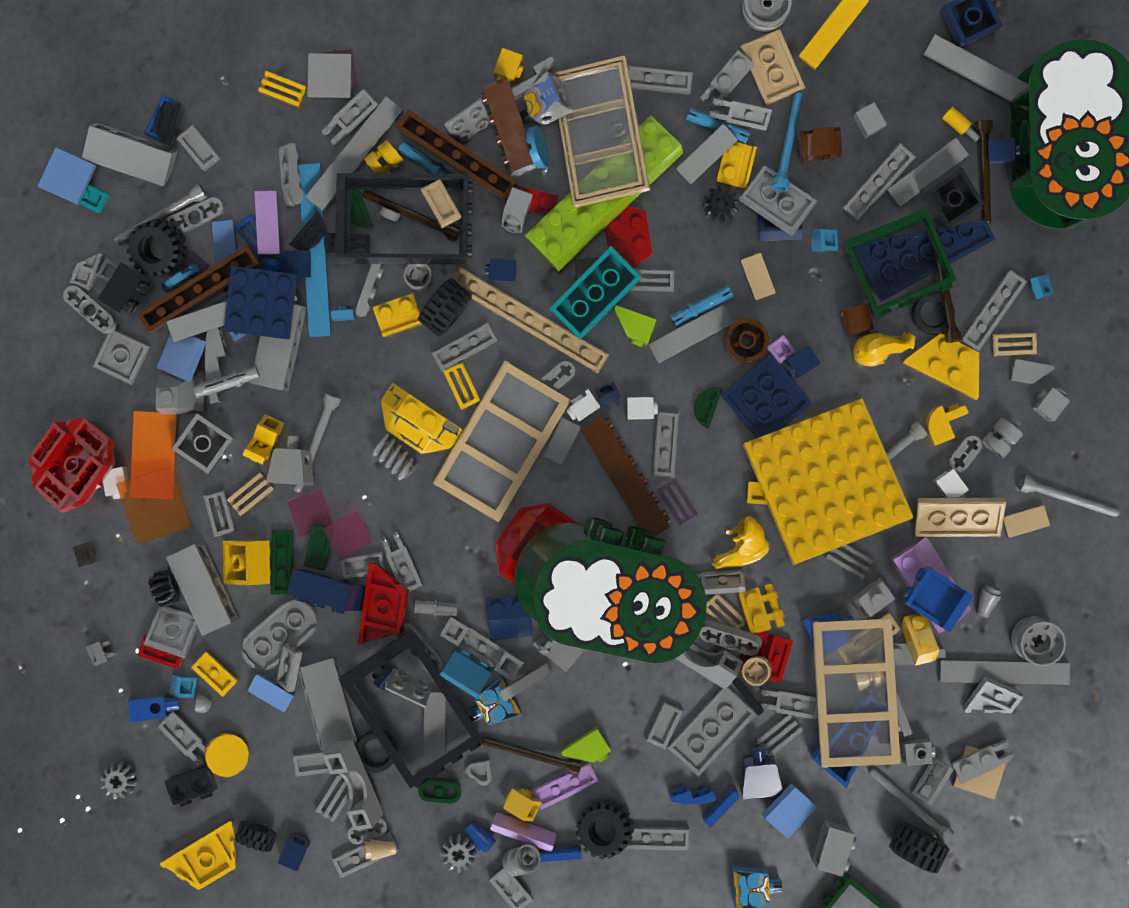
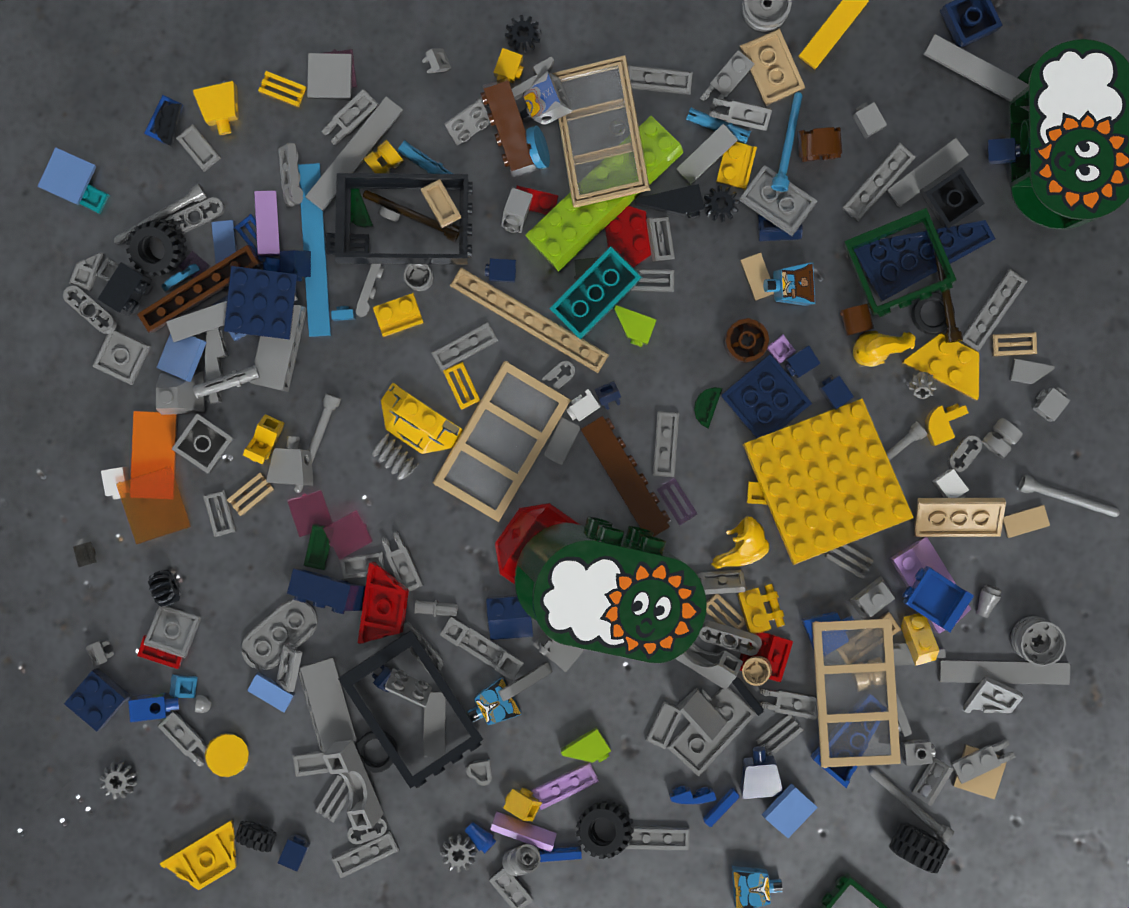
(71, 463): red piece -> none
(97, 699): none -> dark blue brick
(129, 154): light grey brick -> none
(189, 781): black brick -> none
(202, 588): light grey brick -> none
(214, 673): yellow plate -> none
(219, 105): none -> yellow torso
(246, 562): yellow slope -> none
(281, 560): dark green tile -> none
(310, 234): black tile -> none
(378, 849): tan cone -> none
(437, 60): none -> light grey tile
(440, 793): dark green plate -> none
(444, 307): black tyre -> none
(456, 155): reddish brown brick -> none
(466, 672): dark azure slope -> none
(525, 26): none -> black gear
(571, 765): dark brown piece -> none
(641, 408): white brick -> none
(656, 238): none -> light grey tile
(679, 202): none -> black slope
(691, 333): light grey slope -> none
(701, 306): dark azure pin -> none
(702, 714): none -> light grey slope
(793, 285): none -> torso
(824, 239): dark azure slope -> none
(834, 847): light grey brick -> none
(835, 391): none -> dark blue brick
(923, 385): none -> light grey gear
(960, 123): yellow piece -> none
(984, 129): dark brown piece -> none
(1042, 286): dark azure plate -> none

